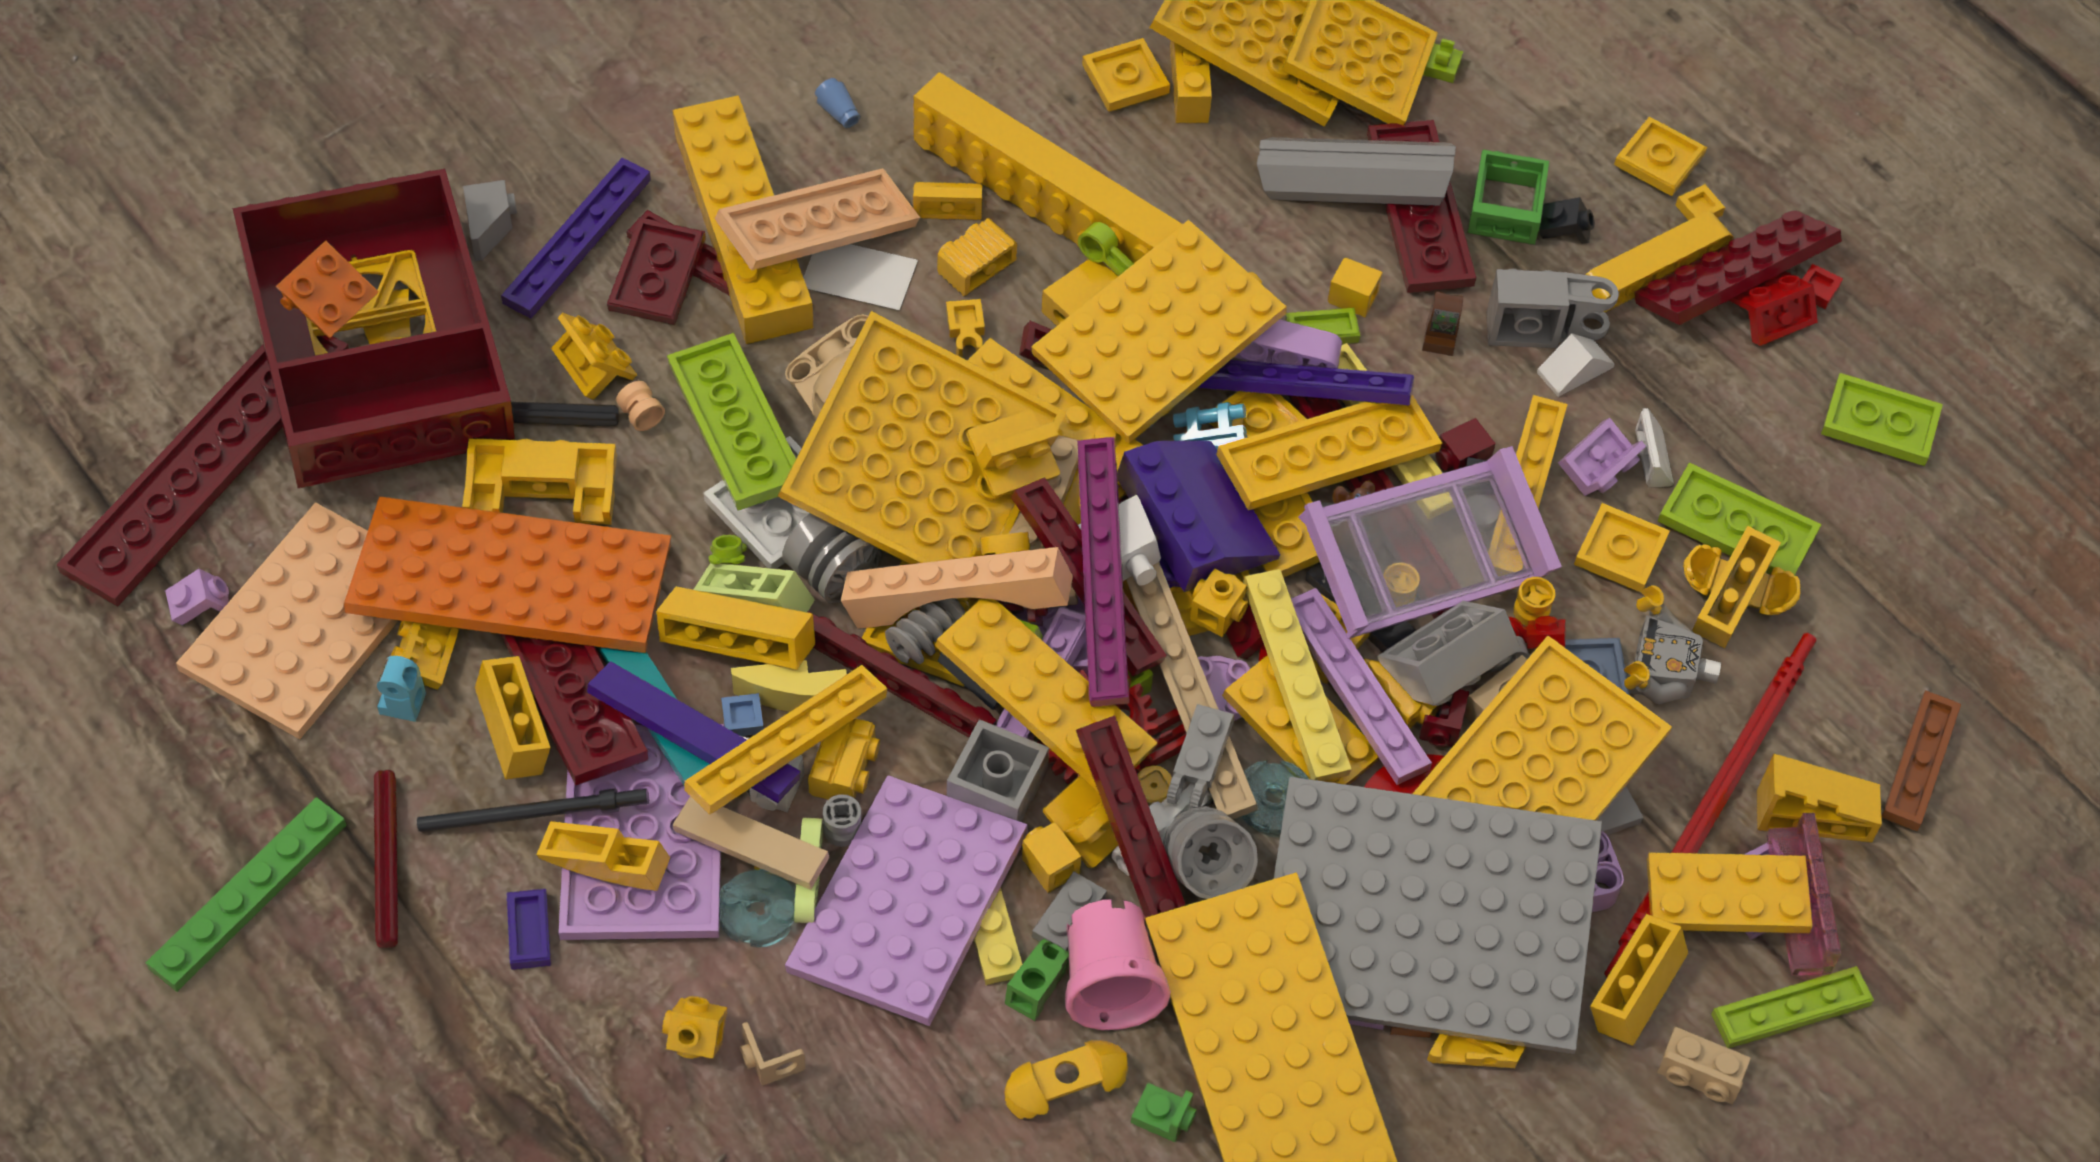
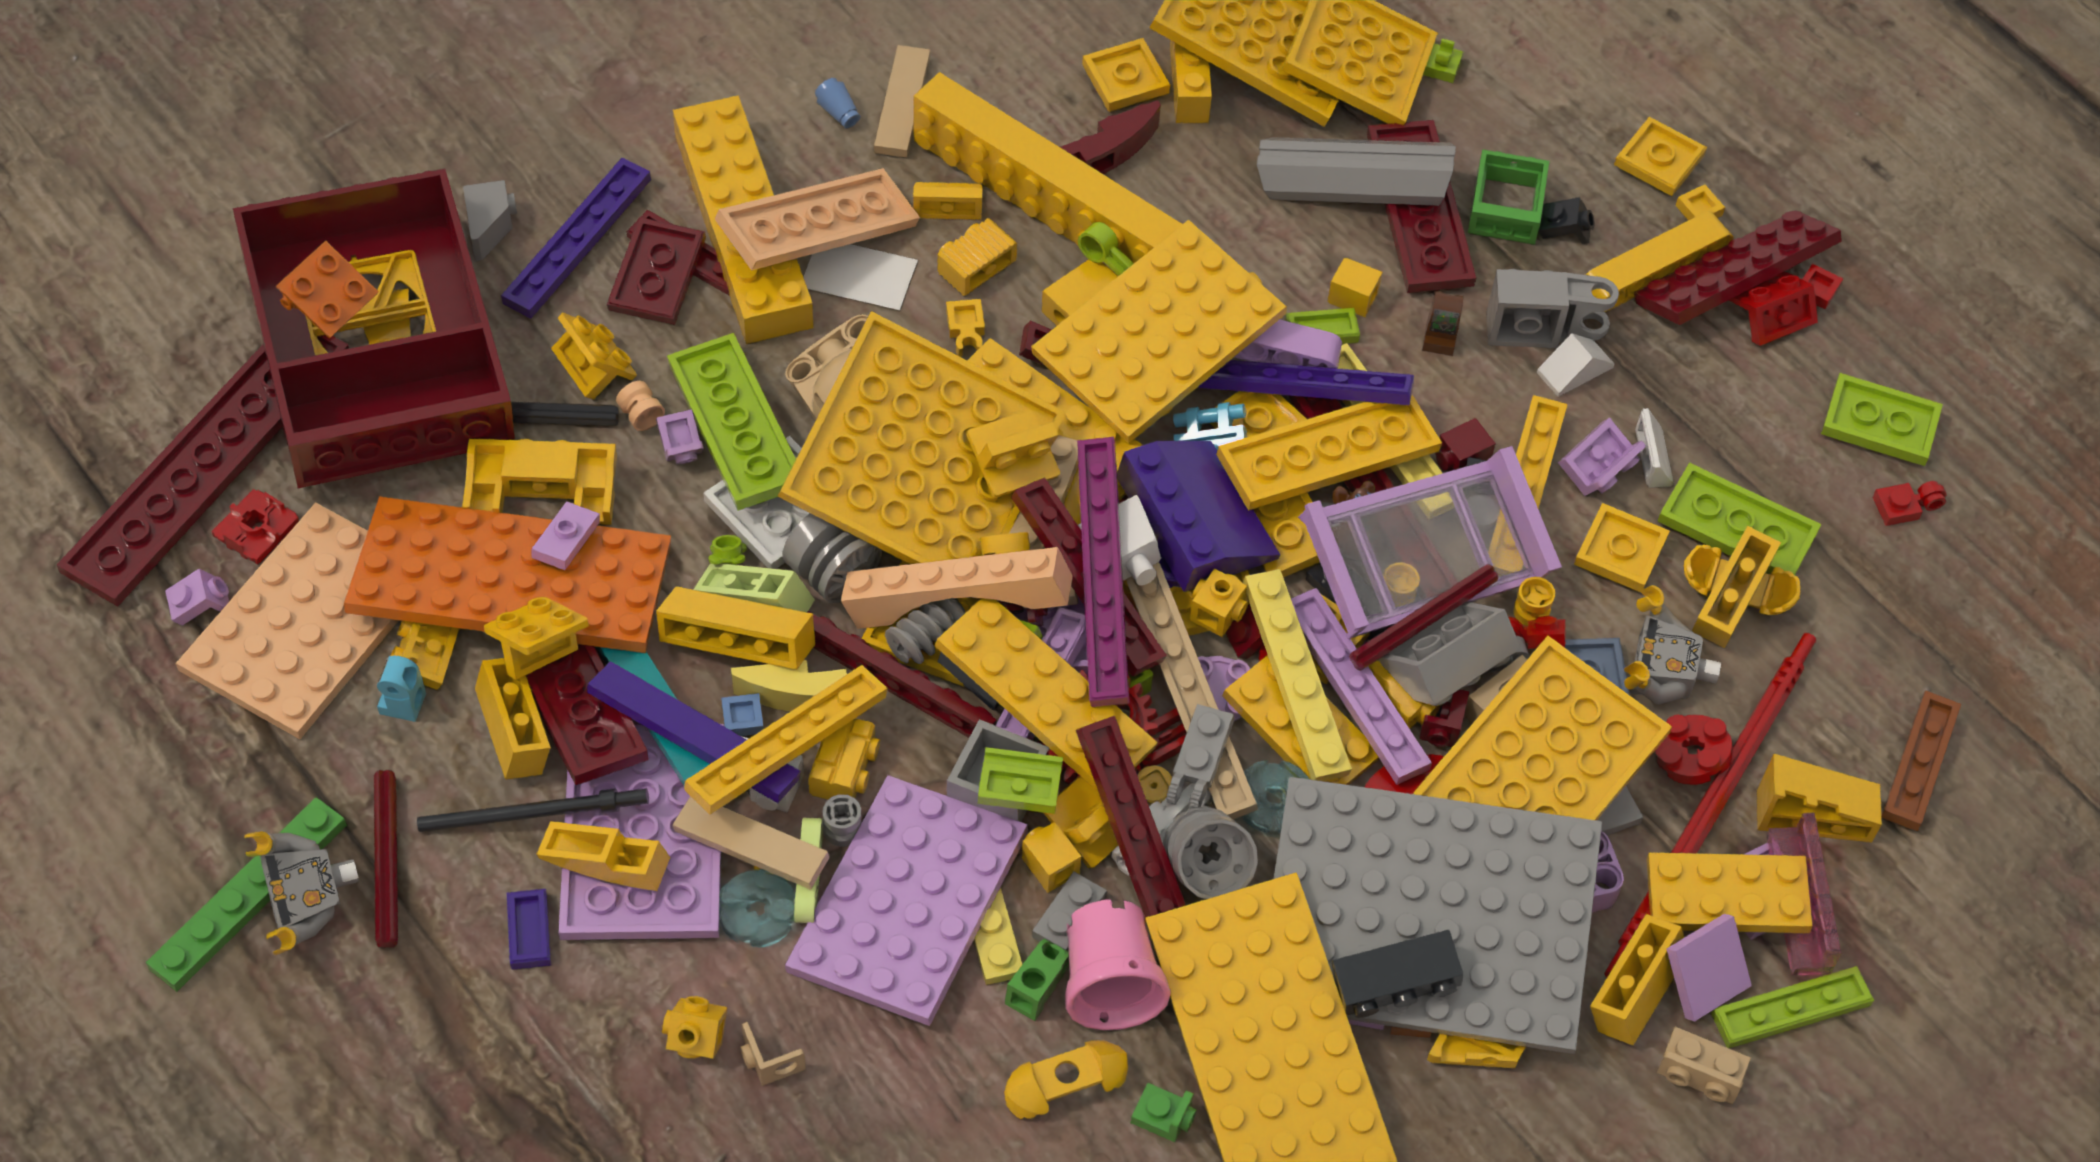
(255, 543): none -> red piece
(299, 884): none -> light grey torso
(536, 635): none -> yellow bracket
(565, 535): none -> lavender plate
(679, 437): none -> lavender bracket
(897, 115): none -> tan tile
(1020, 780): none -> lime plate
(1117, 137): none -> dark red slope
(1398, 974): none -> black brick
(1423, 617): none -> dark red axle
(1695, 730): none -> red plate
(1709, 967): none -> lavender tile
(1900, 504): none -> red plate

